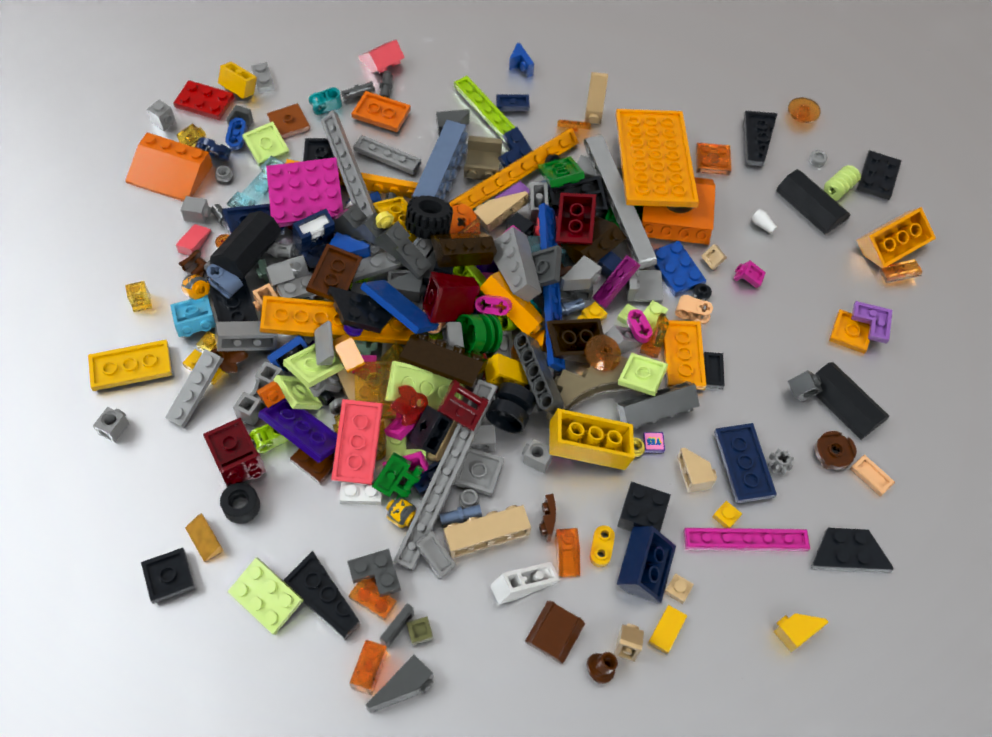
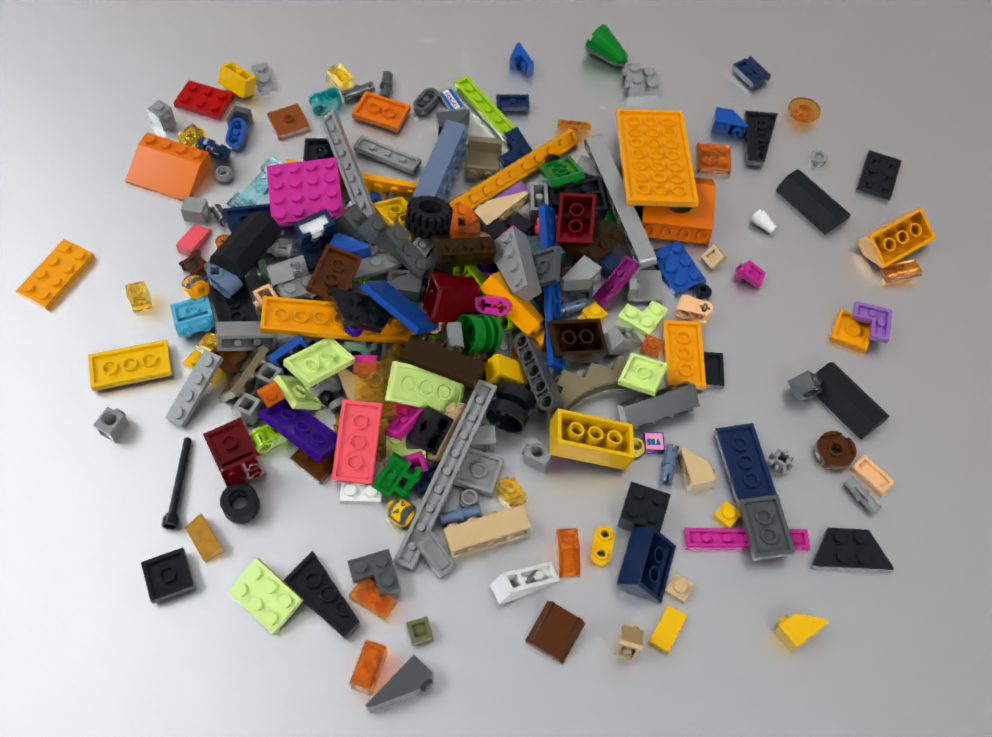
(55, 274): none -> light orange plate
(171, 520): none -> black piece
(245, 373): none -> dark tan plate
(265, 142): yellowish green plate -> none
(324, 344): light grey slope -> none
(339, 76): none -> clear yellow bracket
(348, 353): slope -> none
(383, 56): coral slope -> none
(384, 220): light yellow plate -> none
(397, 625): dark grey tile -> none
(408, 405): clear red plate -> none
(425, 101): none -> dark grey plate
(451, 100): none -> tile
(460, 411): dark red plate -> none
(495, 228): none -> black panel
(508, 498): none -> clear yellow brick
(548, 520): reddish brown slope -> none
(596, 97): tan slope -> none
(598, 357): clear orange dish -> none
(602, 667): reddish brown piece -> none
(606, 47): none -> green cone
(640, 81): none -> light grey plate
(642, 324): dark pink beam -> none
(660, 330): clear yellow slope -> none
(669, 464): none -> sand blue pin
(728, 123): none -> blue slope
(751, 72): none -> dark blue plate
(765, 527): none -> dark grey plate
(842, 182): yellowish green piece -> none
(872, 506): none -> light grey pin

